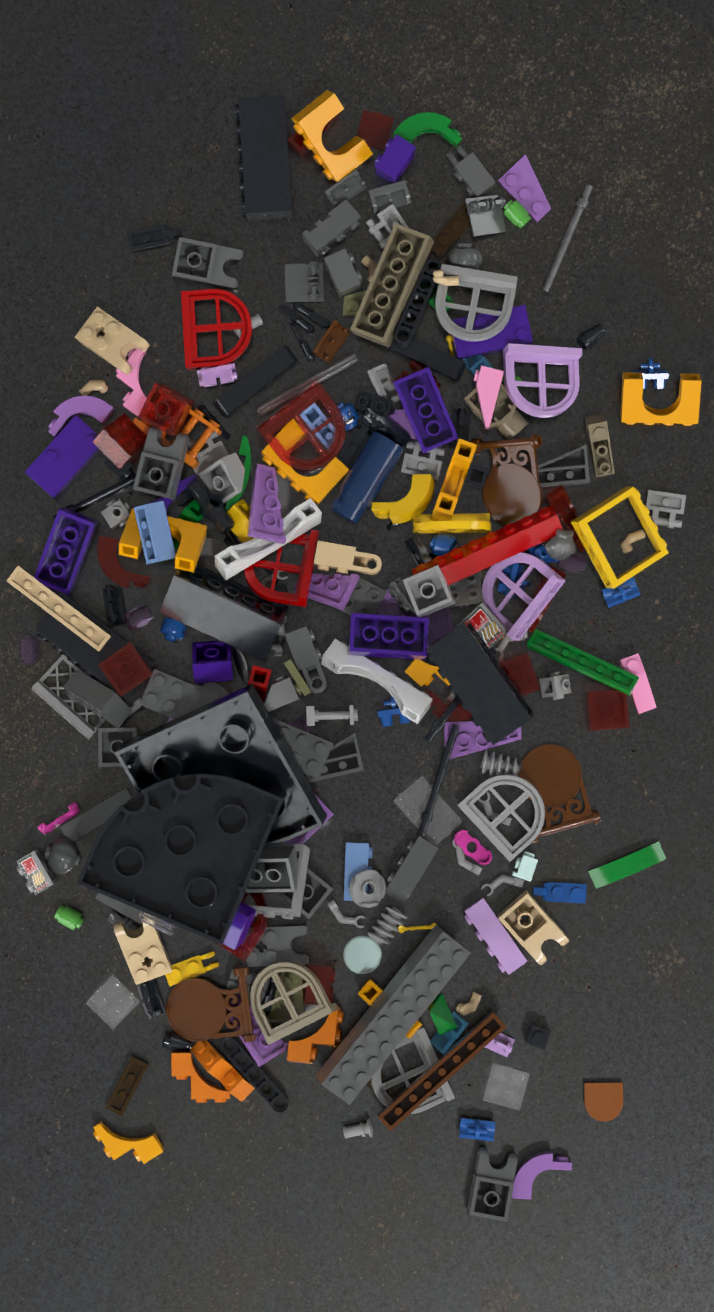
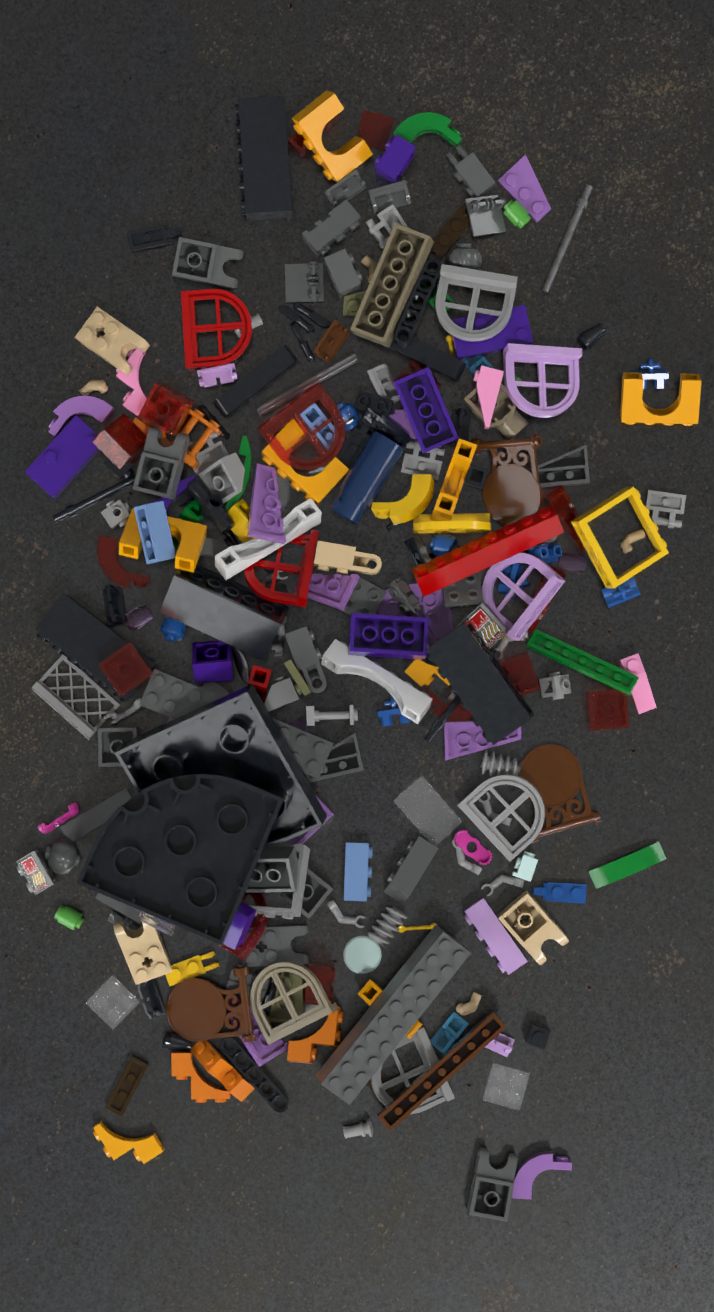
(29, 650): clear purple brick -> none
(58, 608): tan plate -> none
(65, 550): dark purple brick -> none
(98, 698): dark grey wedge -> none
(358, 884): light grey tile -> none
(427, 815): black bar -> none
(429, 591): light grey slope -> none
(441, 1015): green slope -> none
(445, 280): tan arm -> none
(477, 1129): blue hips -> none
(561, 545): dark grey animal -> none
(599, 444): dark tan slope -> none
(603, 1099): dark orange tile -> none

